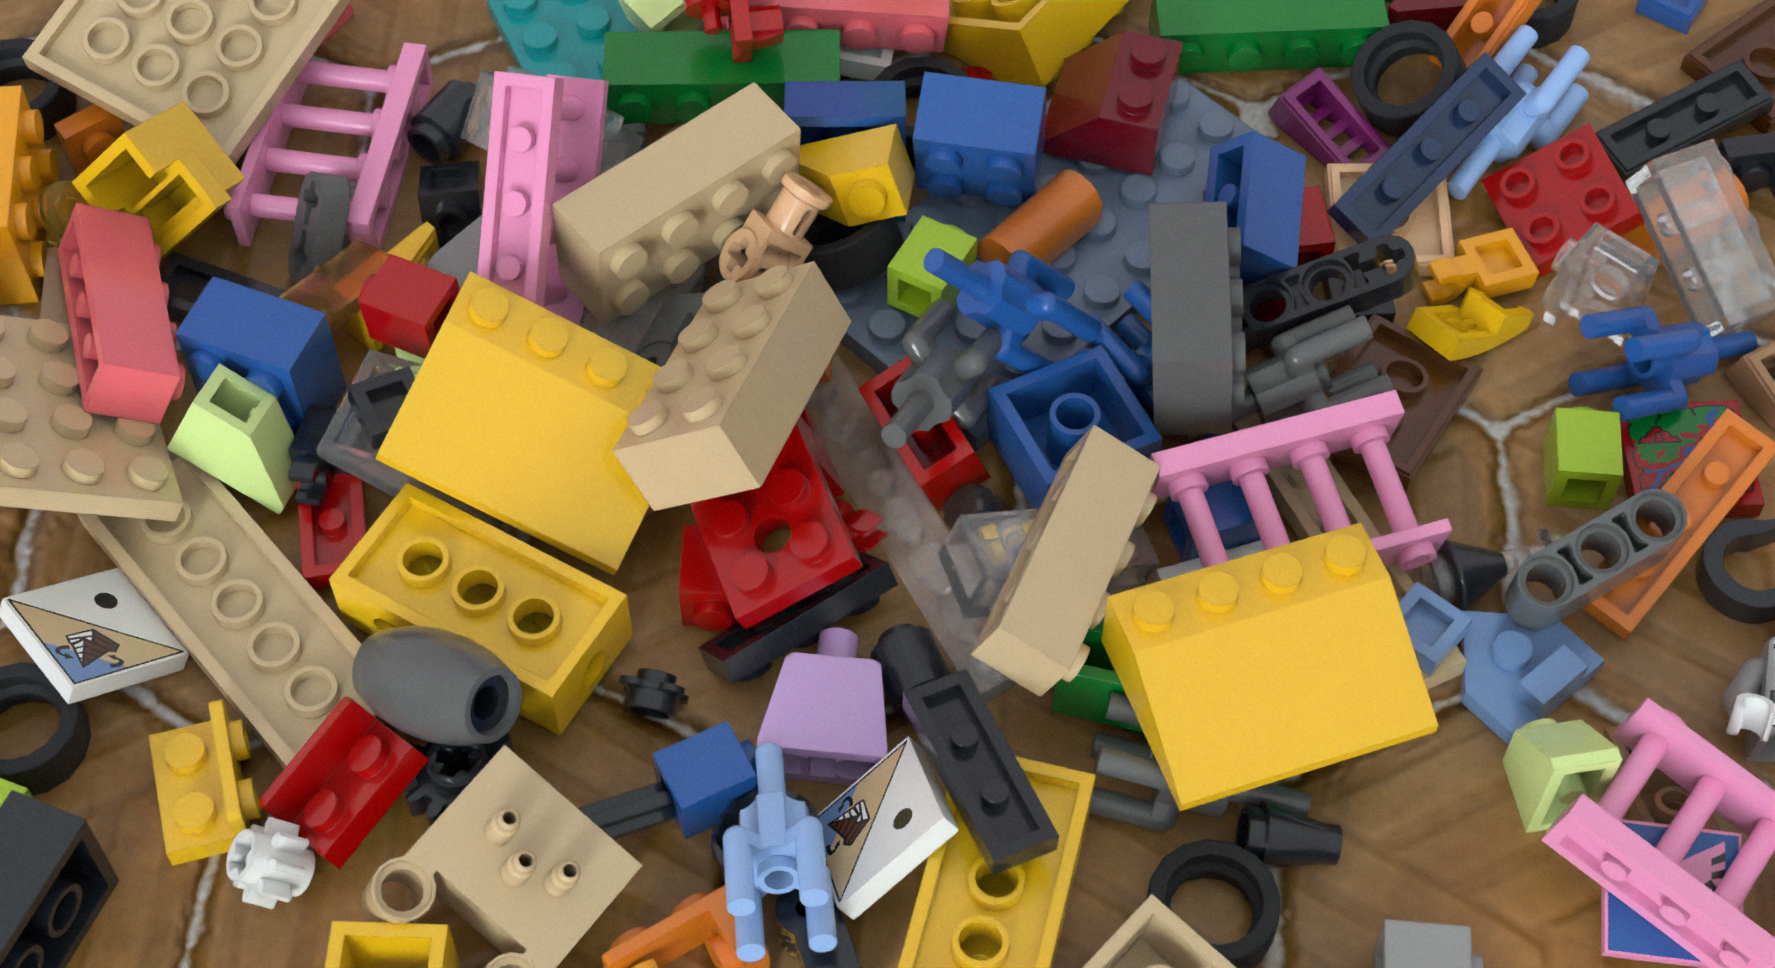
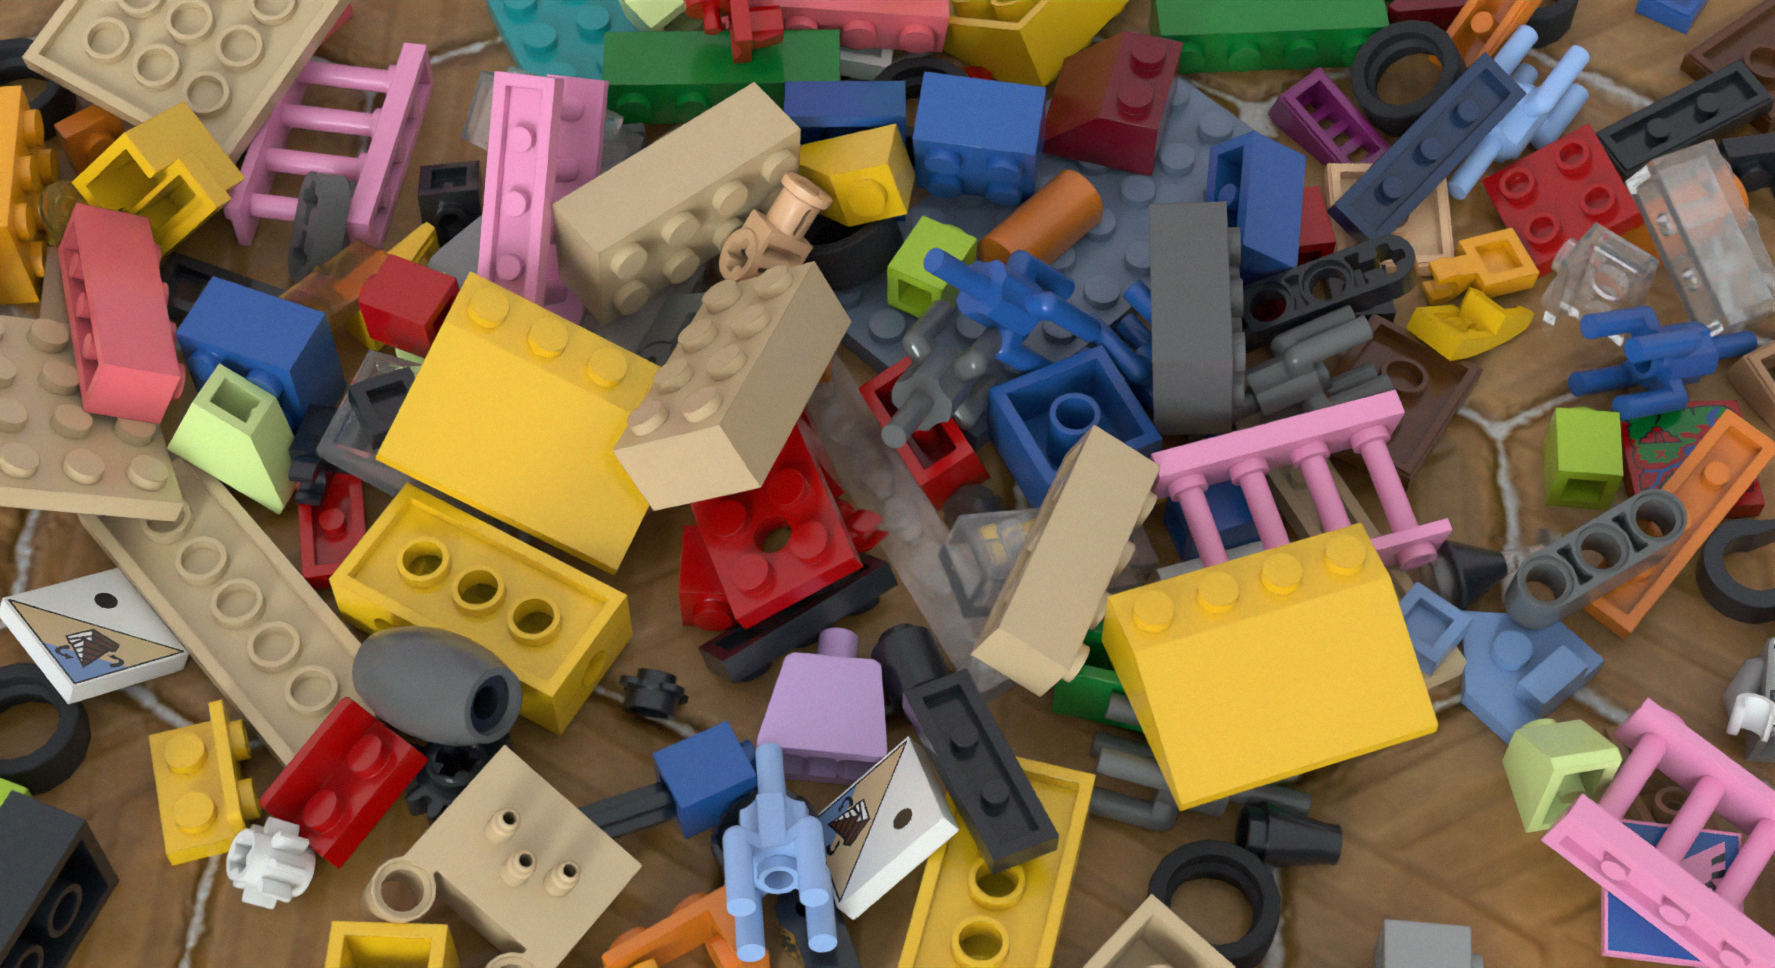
(440, 123): black brick -> none

